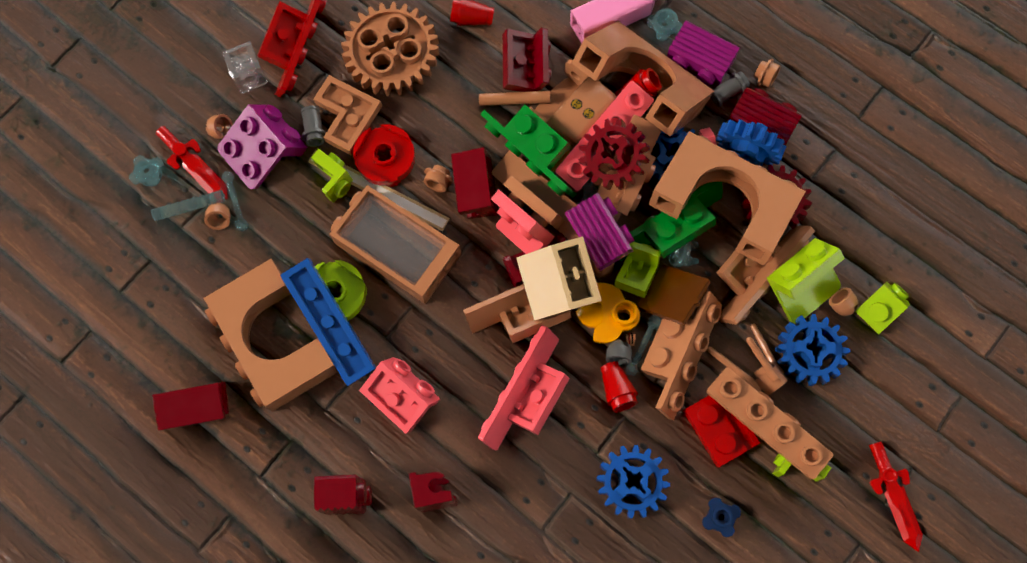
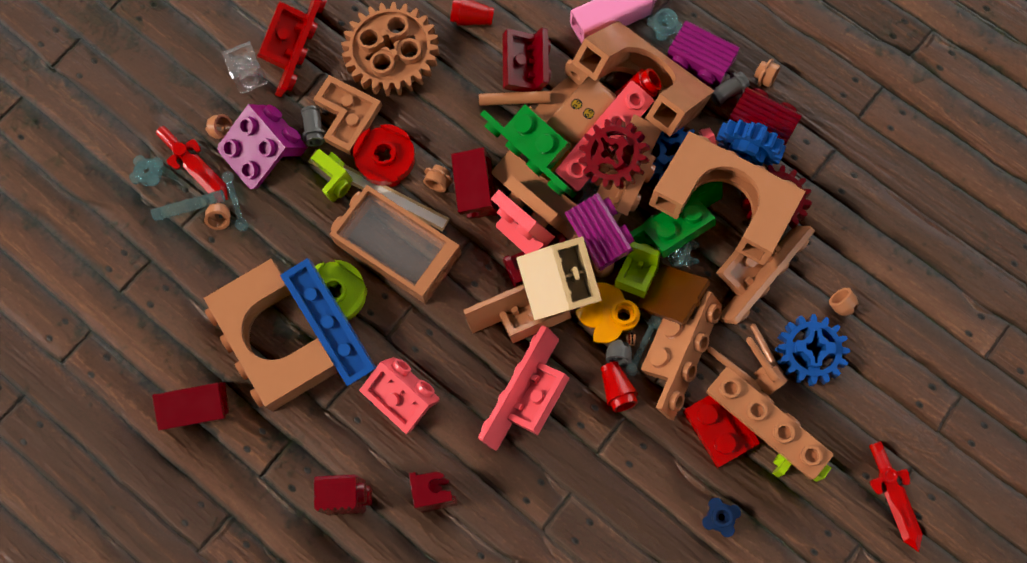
(644, 493): blue gear -> none
(807, 279): lime bracket -> none
(884, 306): lime bracket -> none

